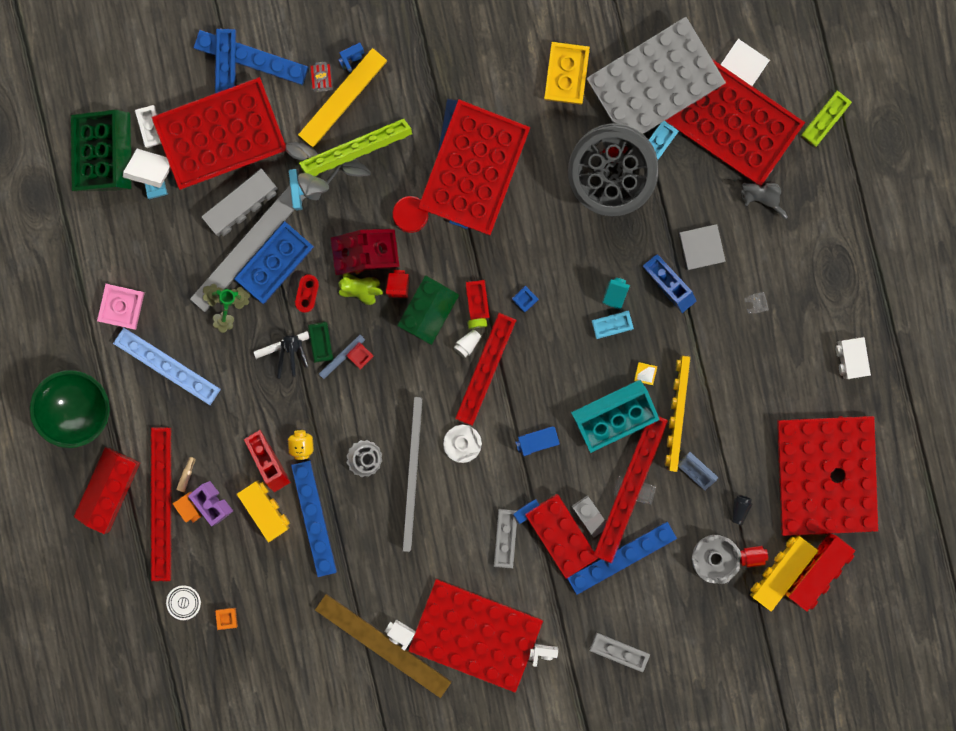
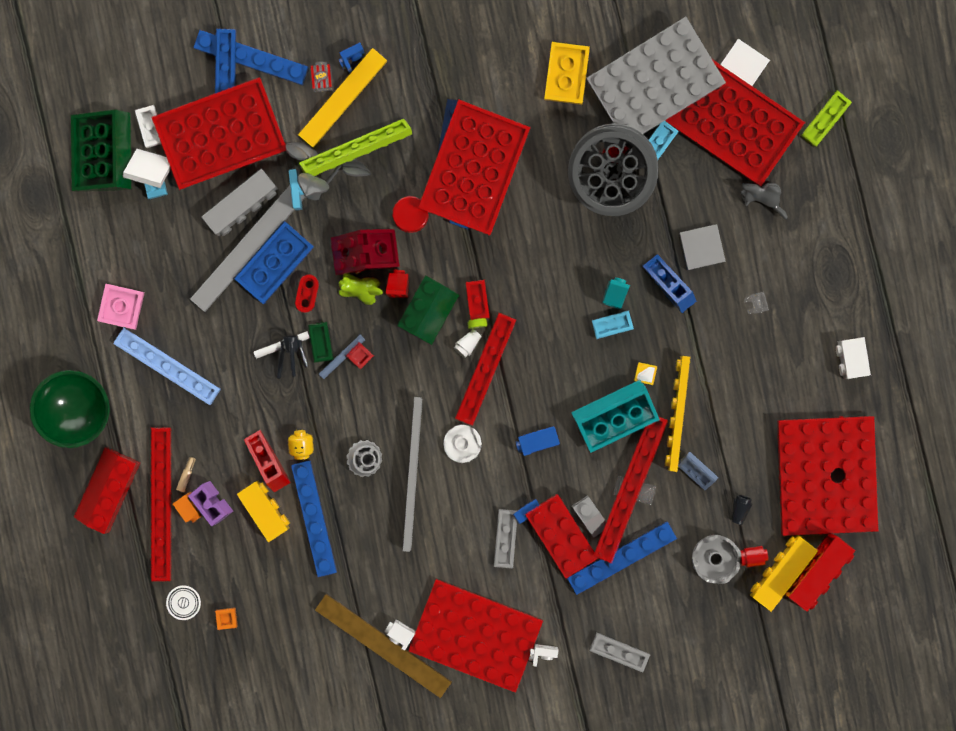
(225, 298): olive plant -> none
(525, 299): blue tile -> none

